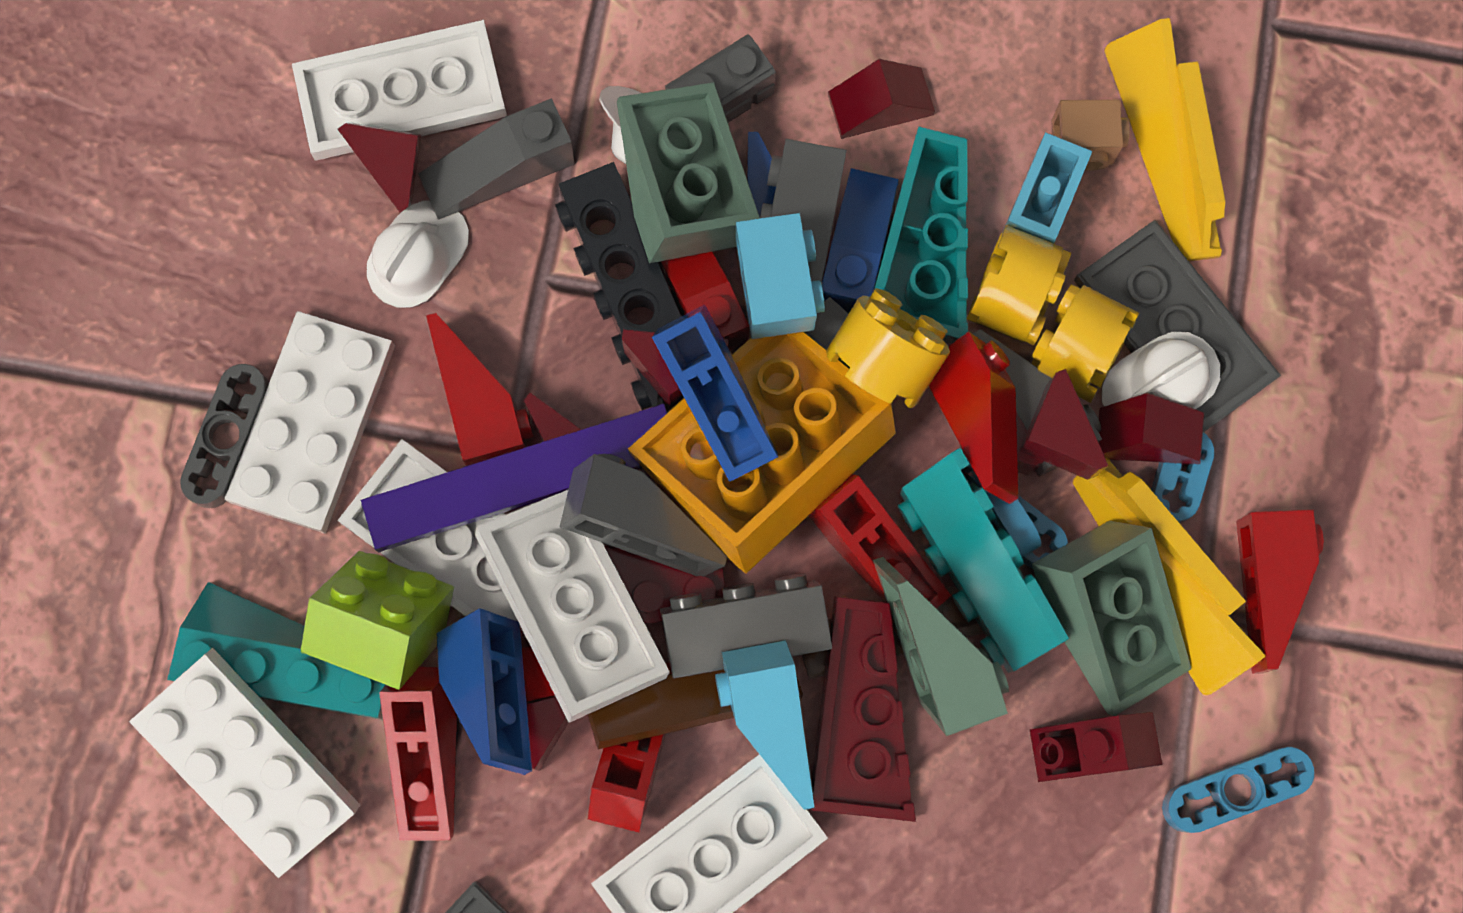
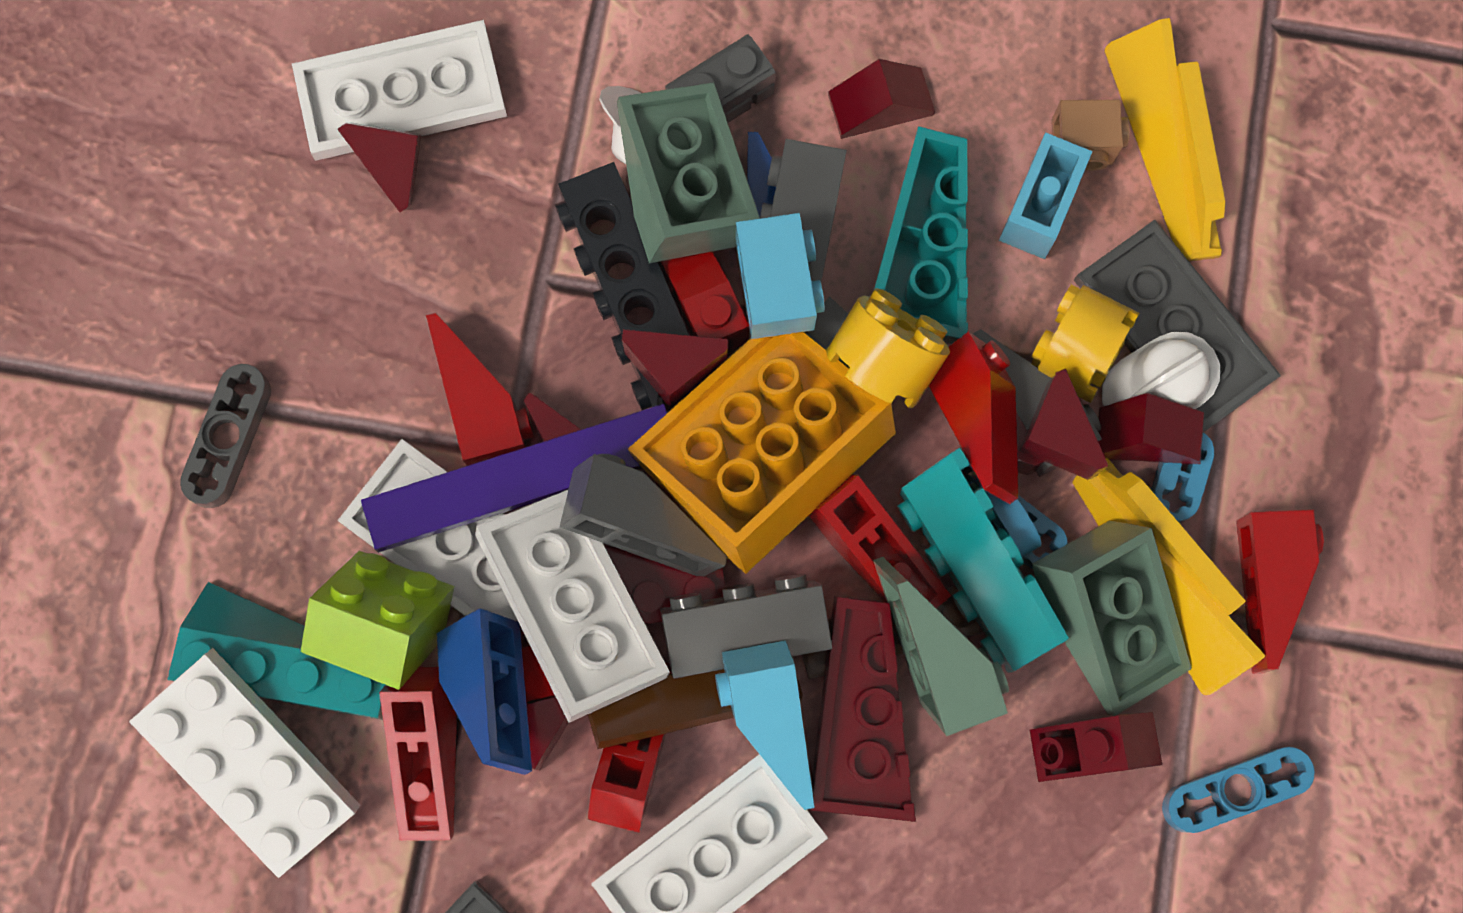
(310, 422): white plate -> none
(416, 255): white piece -> none
(499, 160): dark grey slope -> none
(715, 392): blue slope -> none
(859, 237): blue slope -> none
(1019, 285): yellow brick -> none

